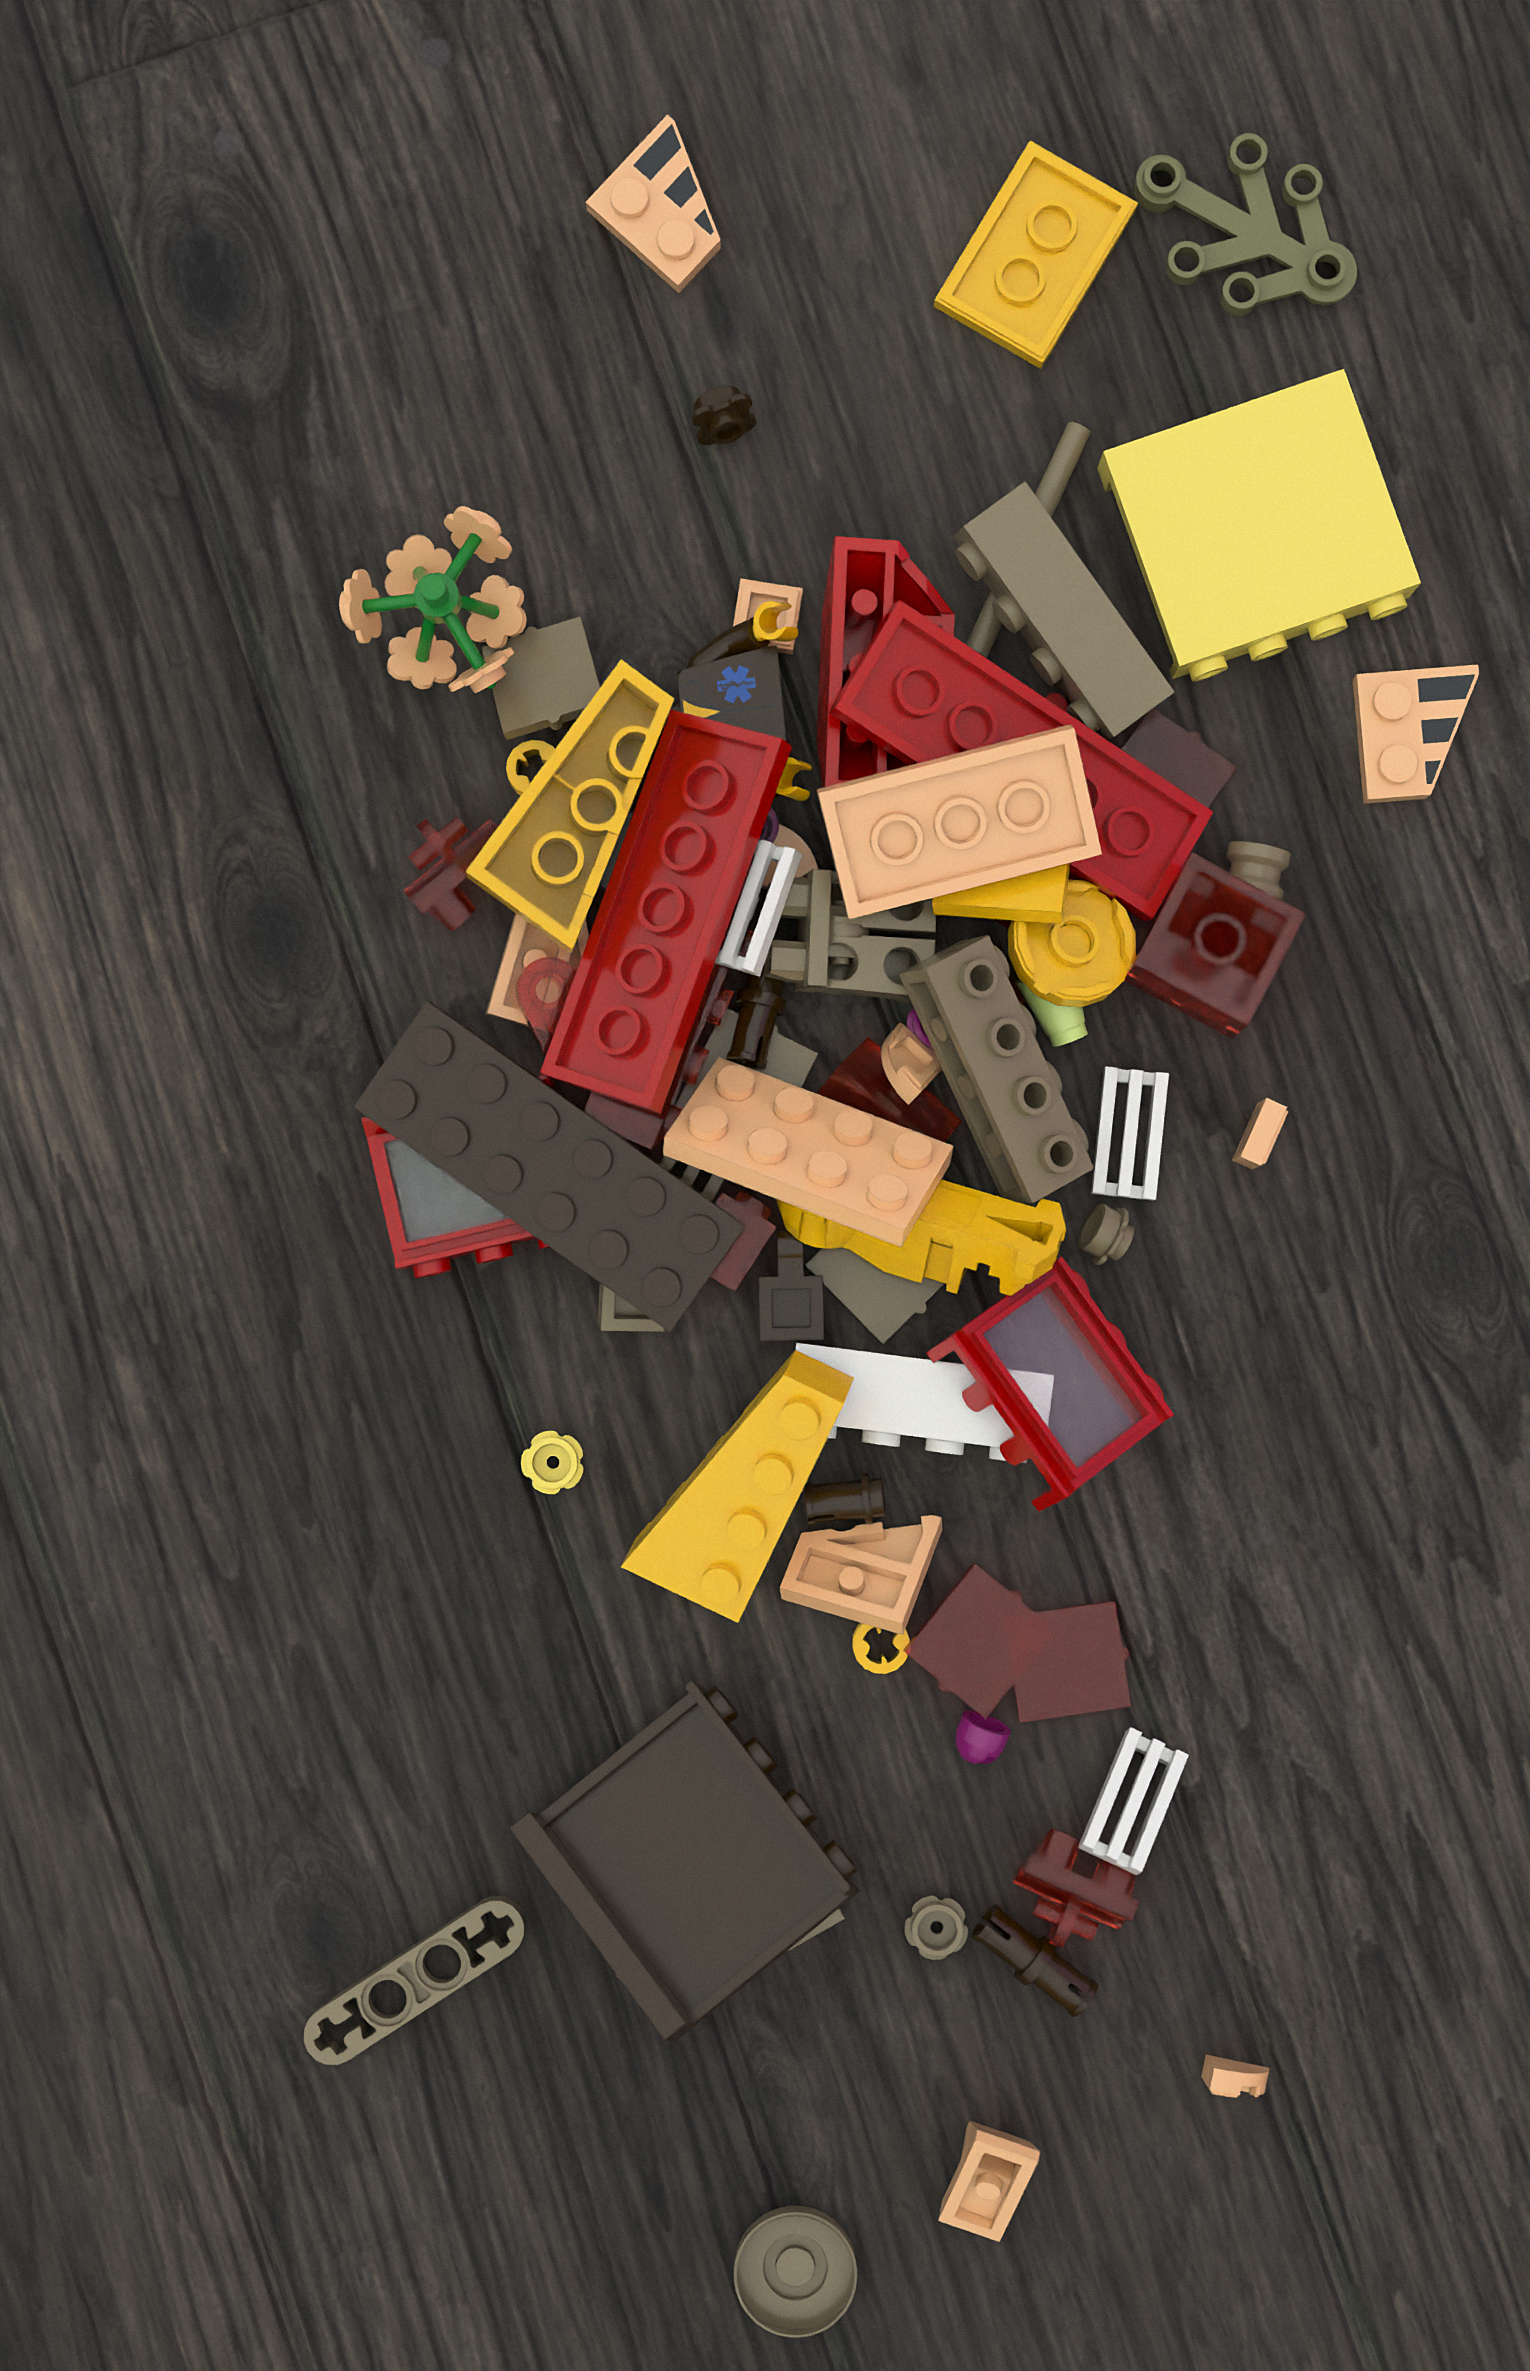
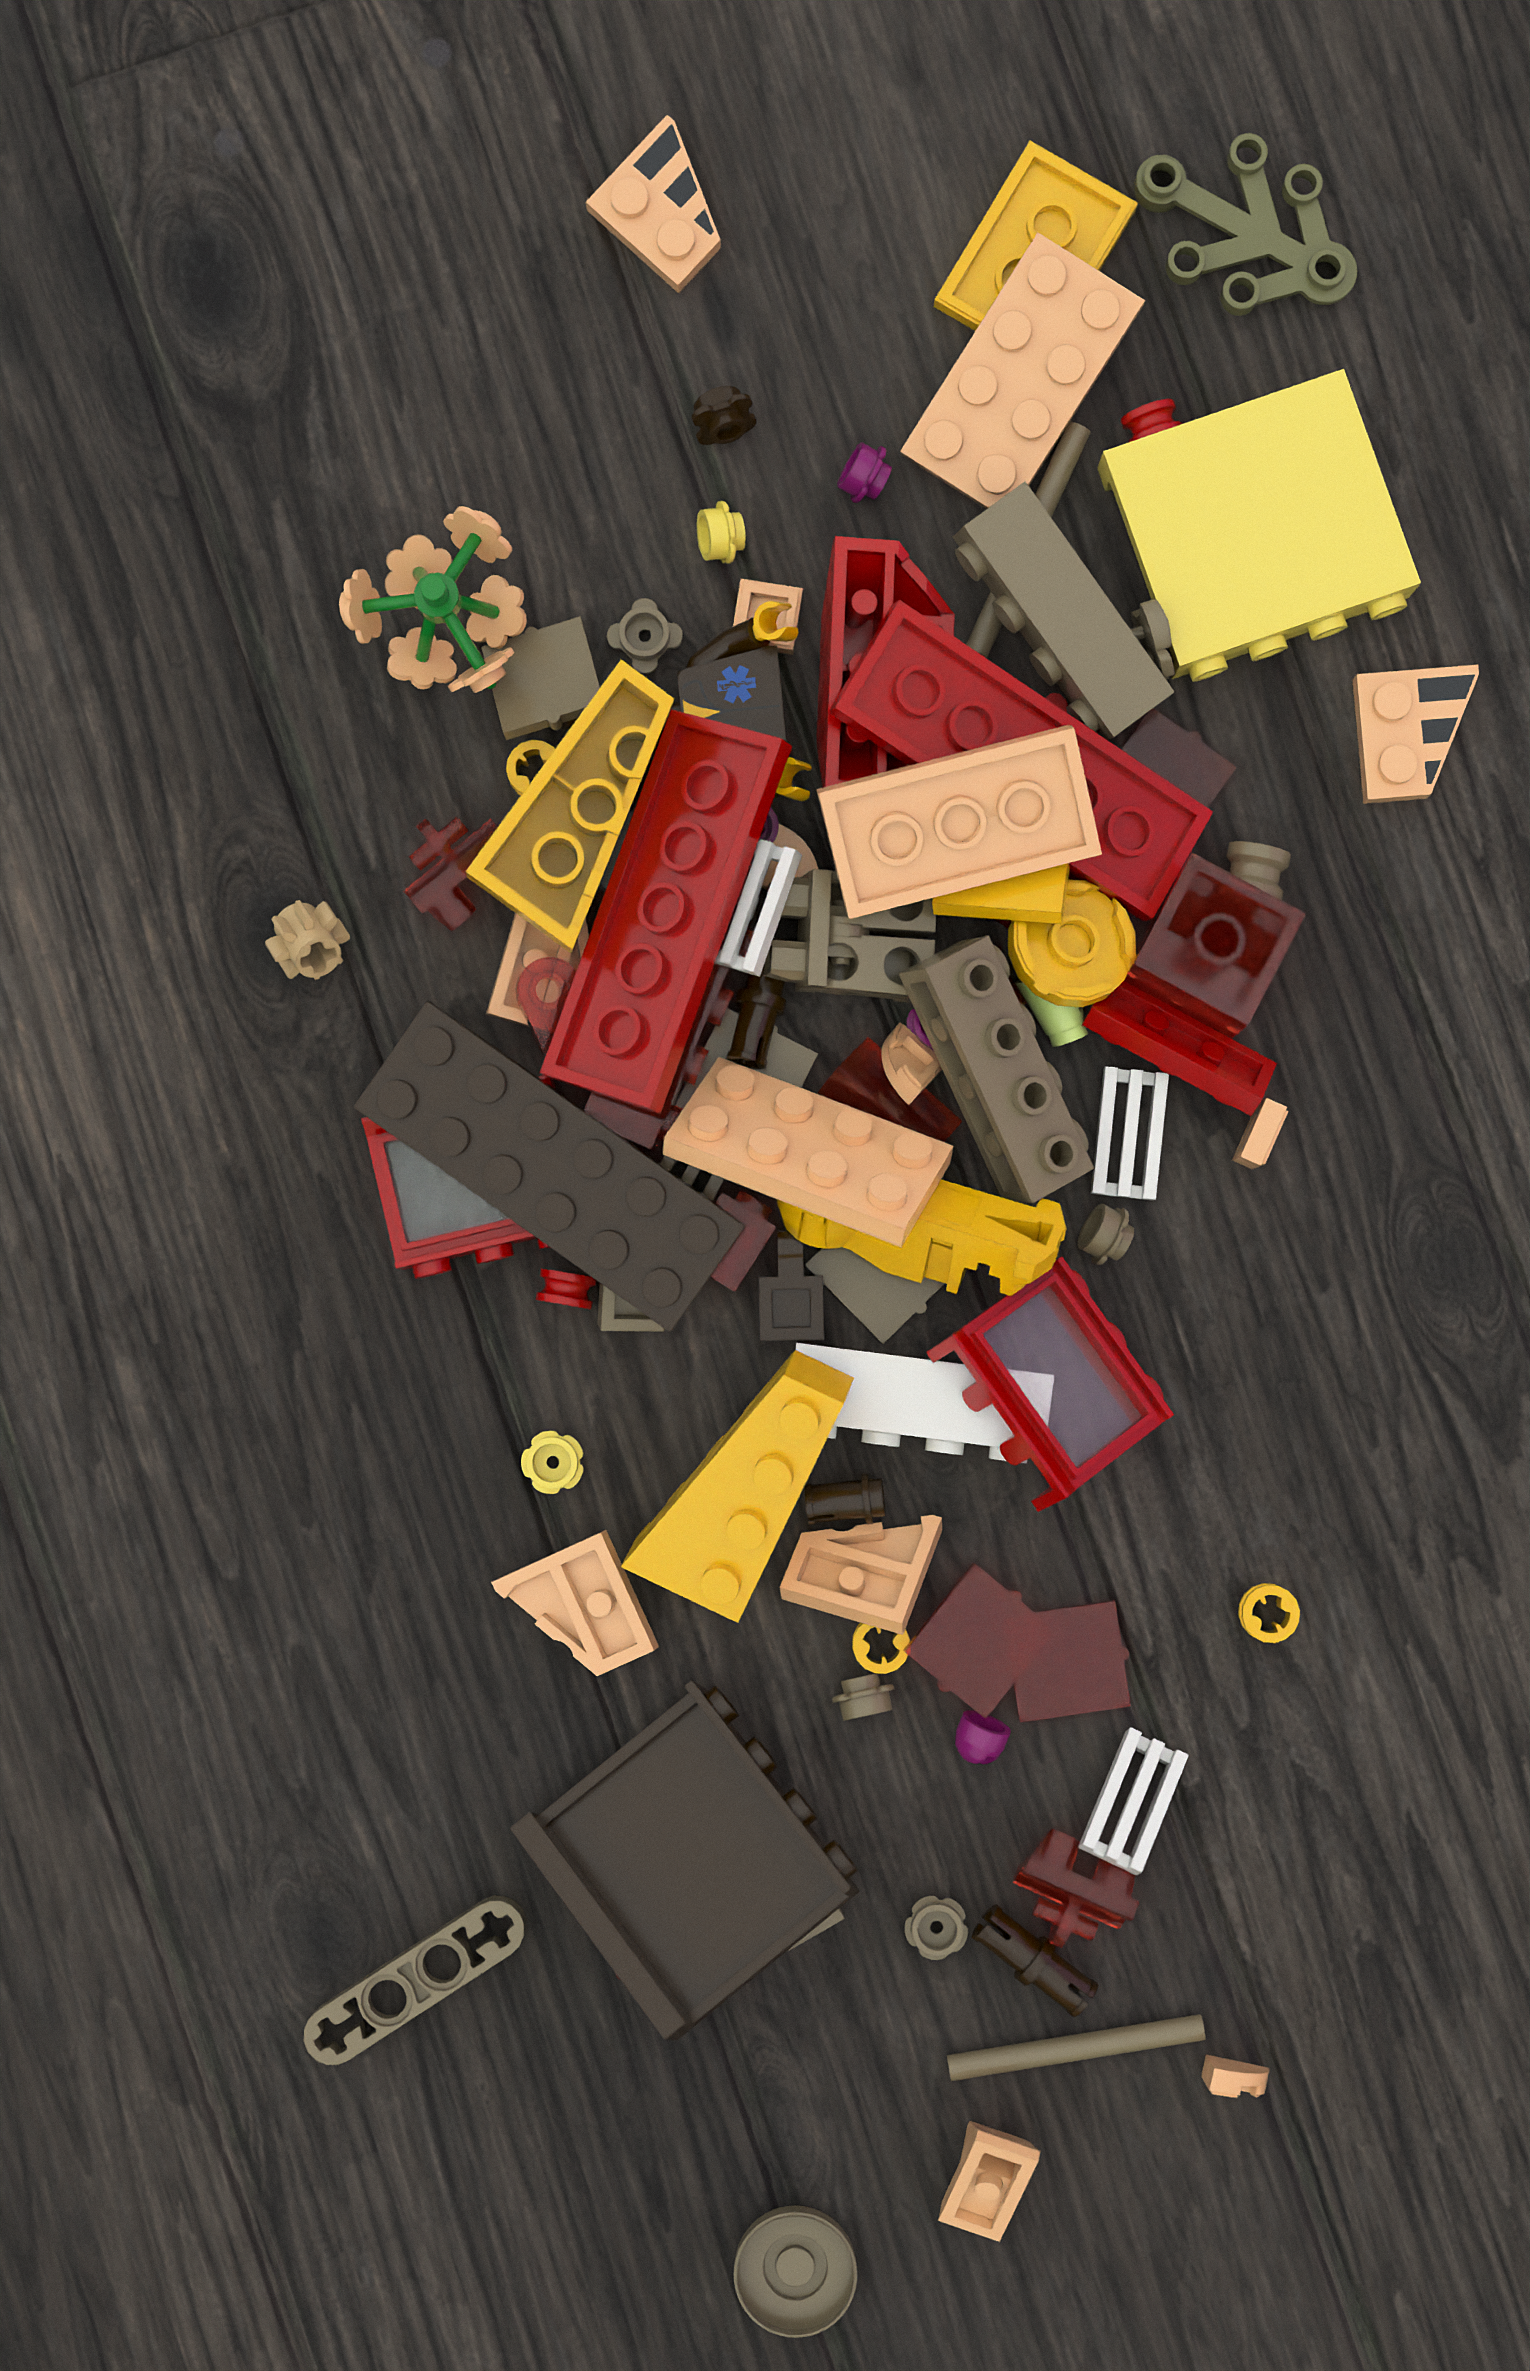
(307, 940): none -> tan gear
(566, 1288): none -> red bush
(584, 1602): none -> light nougat wing
(641, 618): none -> dark tan plate
(720, 533): none -> light yellow plate
(863, 1697): none -> dark tan plate
(864, 473): none -> magenta plate
(1022, 374): none -> light nougat plate
(1076, 2047): none -> dark tan bar
(1150, 419): none -> red bush
(1153, 633): none -> dark tan piece
(1182, 1046): none -> red plate
(1284, 1601): none -> yellow bush

